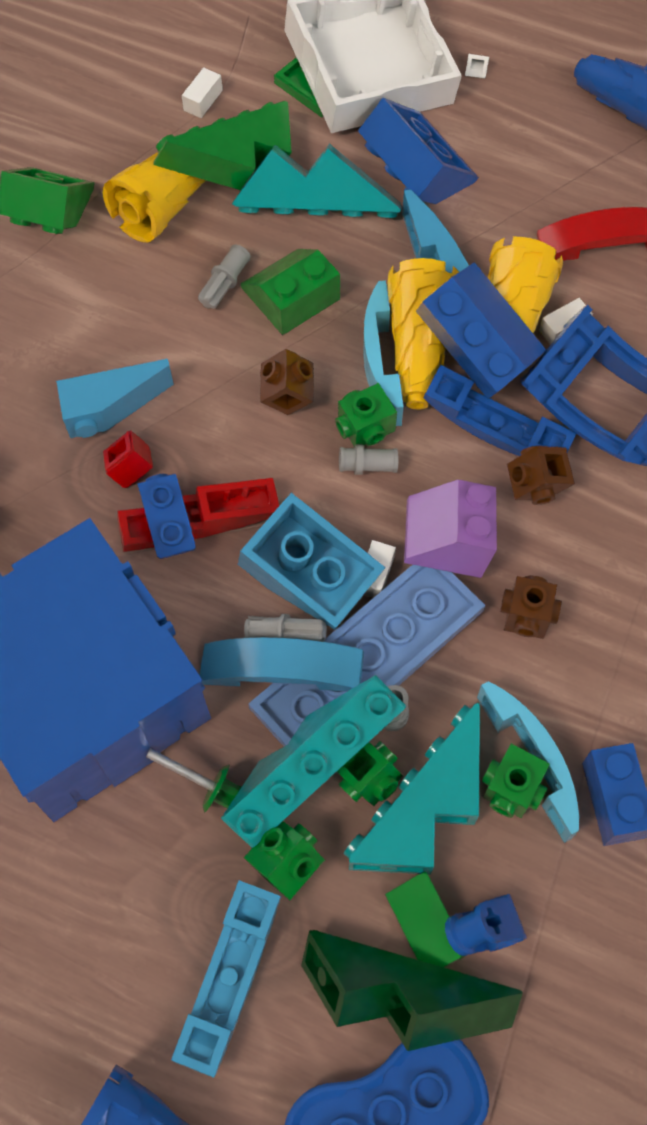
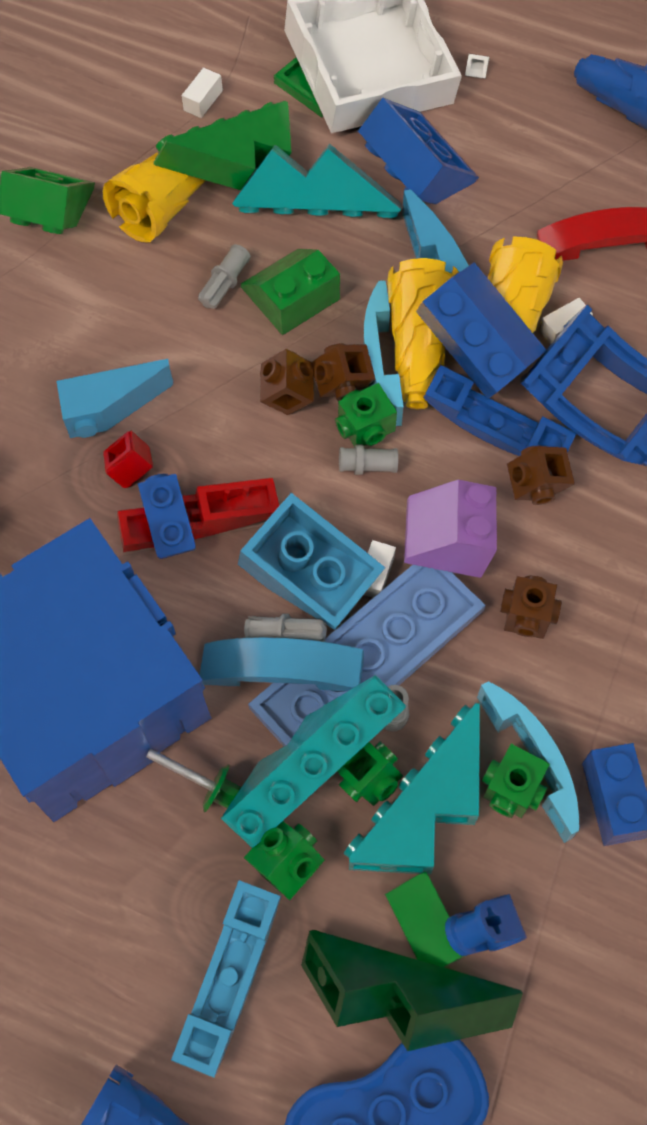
(342, 370): none -> reddish brown brick

